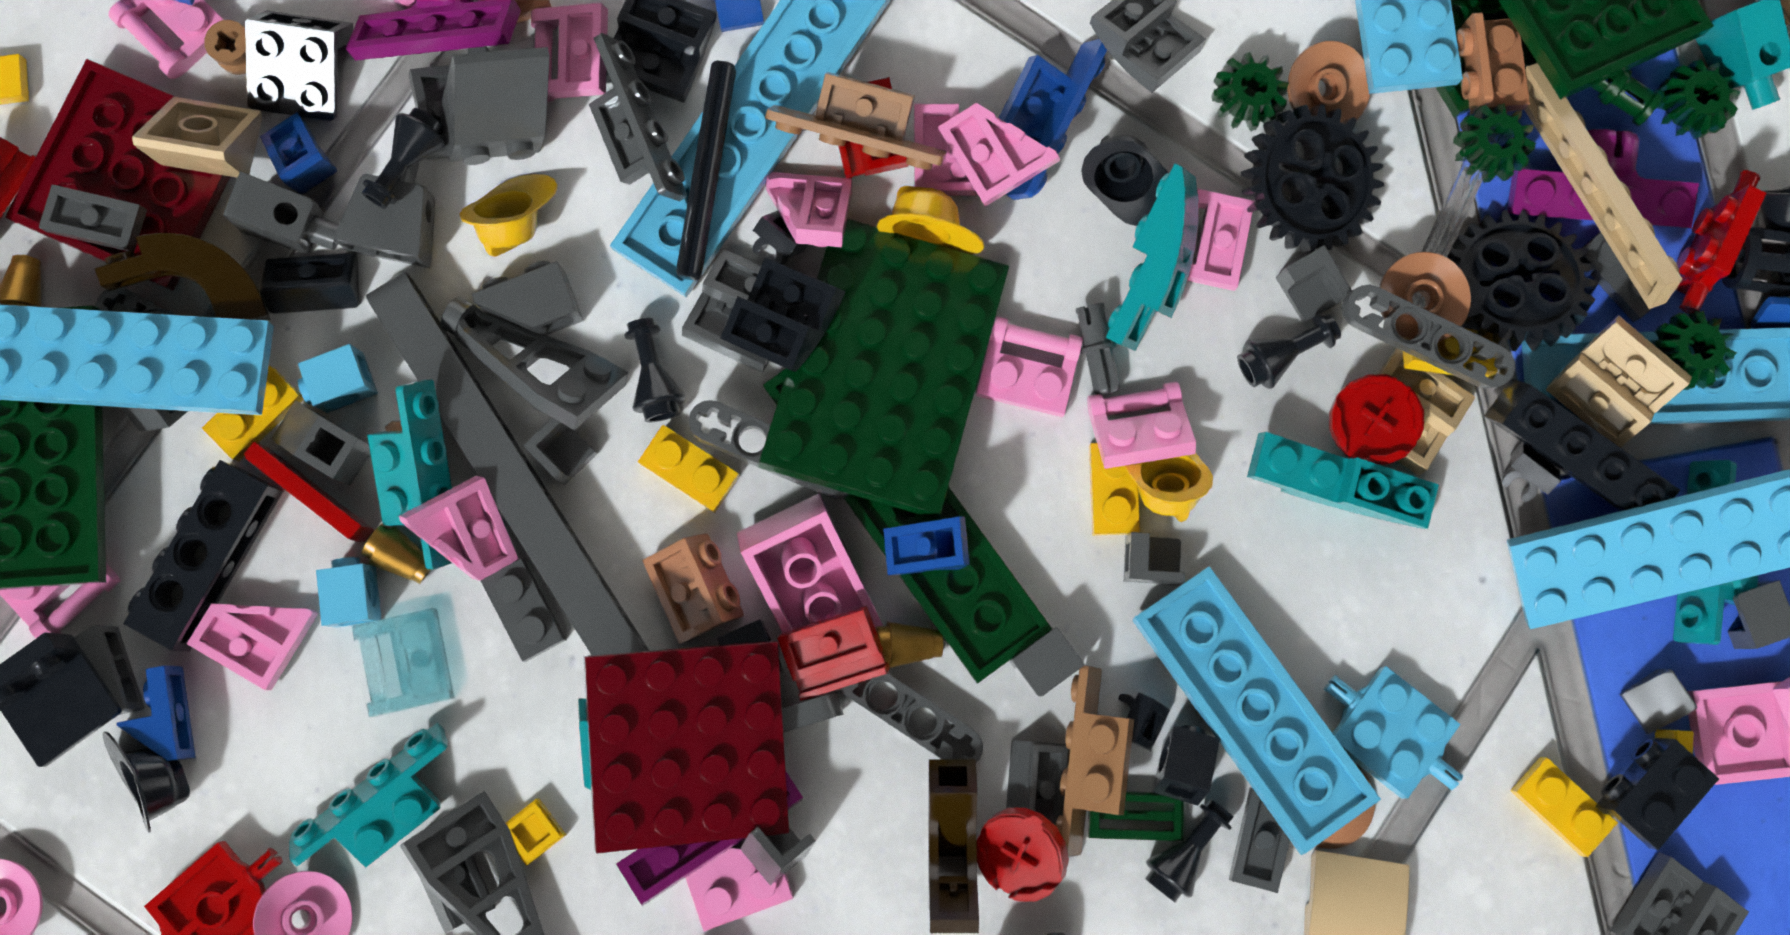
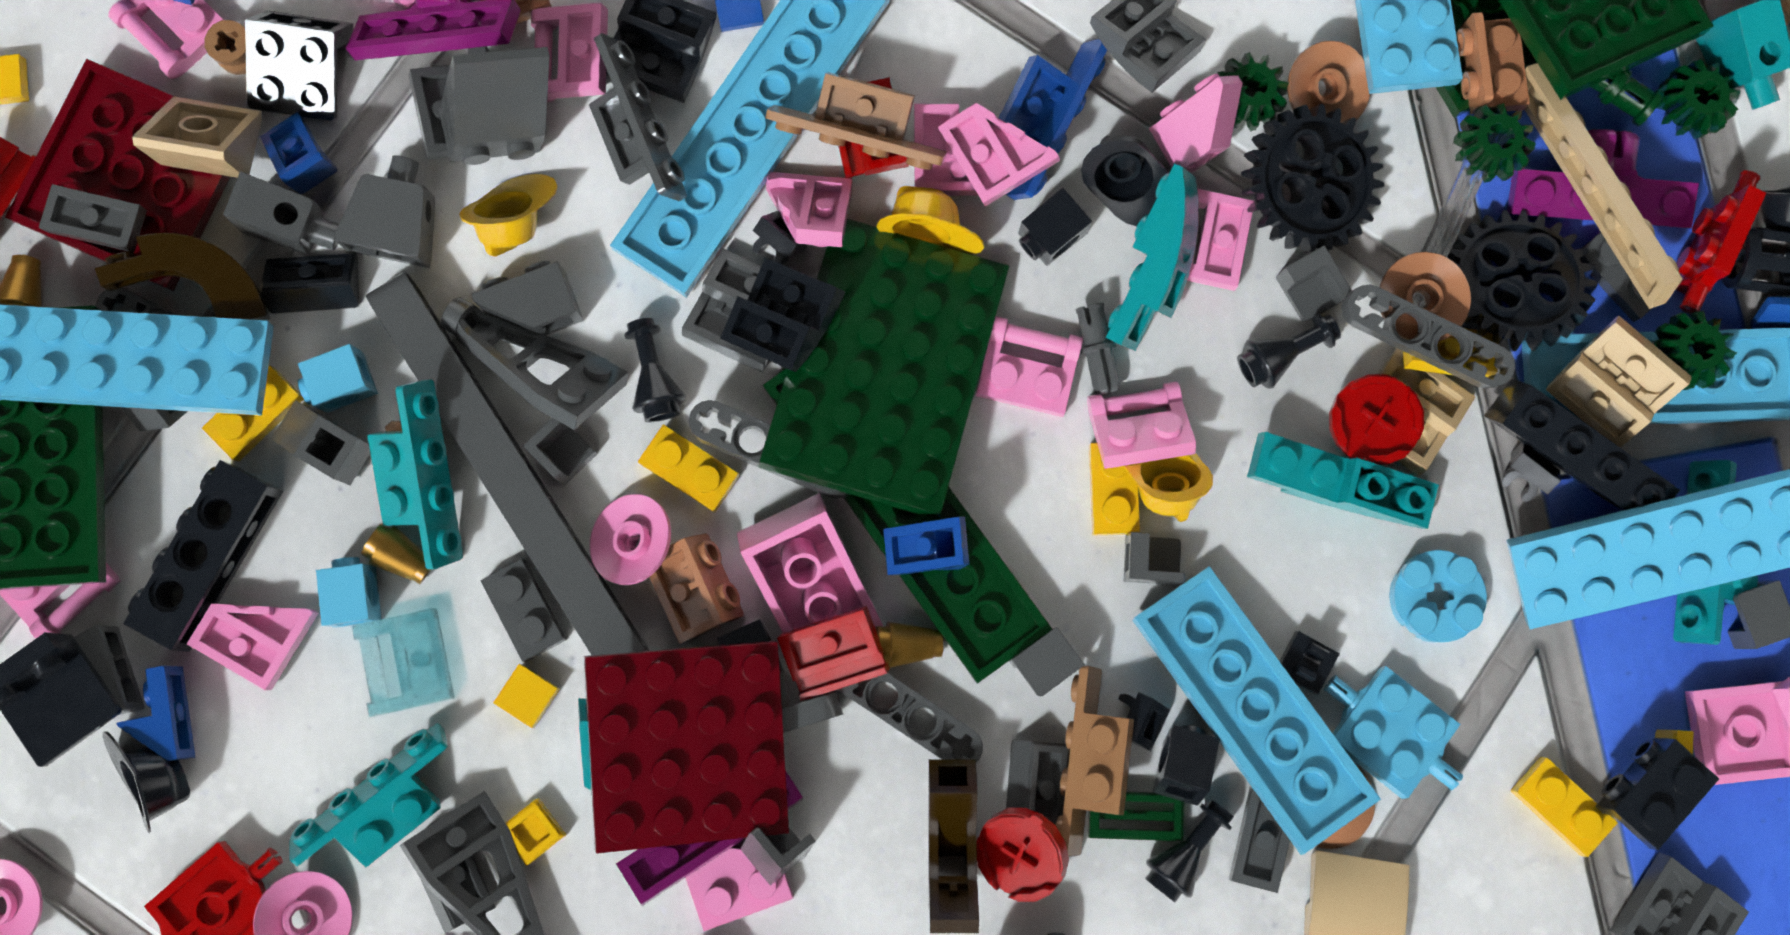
(308, 493): red tile -> none
(413, 141): black piece -> none
(464, 528): bright pink wing -> none
(526, 695): none -> yellow tile
(616, 535): none -> bright pink dish
(706, 170): black axle -> none
(1053, 228): none -> black brick
(1201, 126): none -> bright pink slope
(1308, 662): none -> black tile
(1456, 576): none -> medium azure plate
(1658, 700): slope -> none

